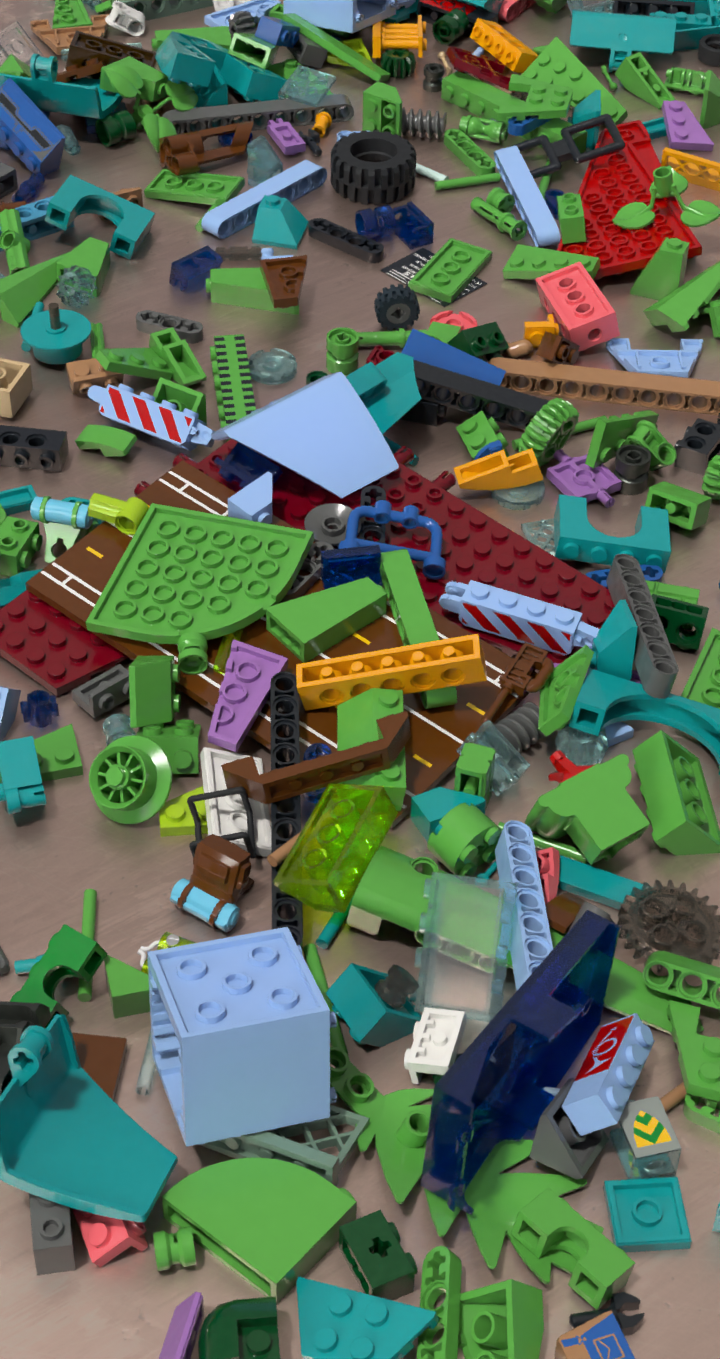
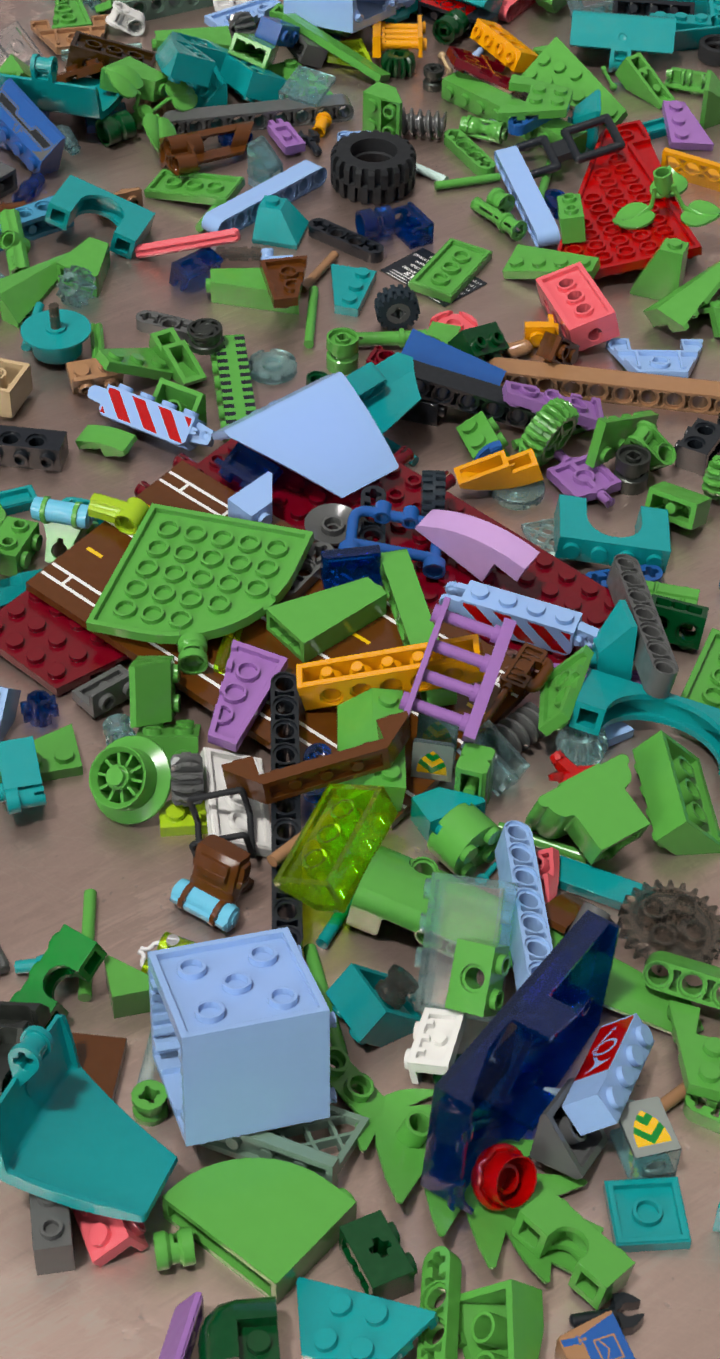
(144, 1111): none -> bright green wheel
(186, 777): none -> dark grey gear
(187, 243): none -> coral axle
(205, 336): none -> pearl dark grey wheel
(311, 317): none -> bright green bar
(319, 271): none -> medium nougat bar
(351, 288): none -> teal wing
(432, 491): none -> black wheel
(434, 749): none -> piece
(464, 990): none -> bright green brick
(477, 543): none -> lavender slope
(488, 664): none -> medium lavender fence
(503, 1177): none -> red piece
(531, 398): none -> medium lavender wing

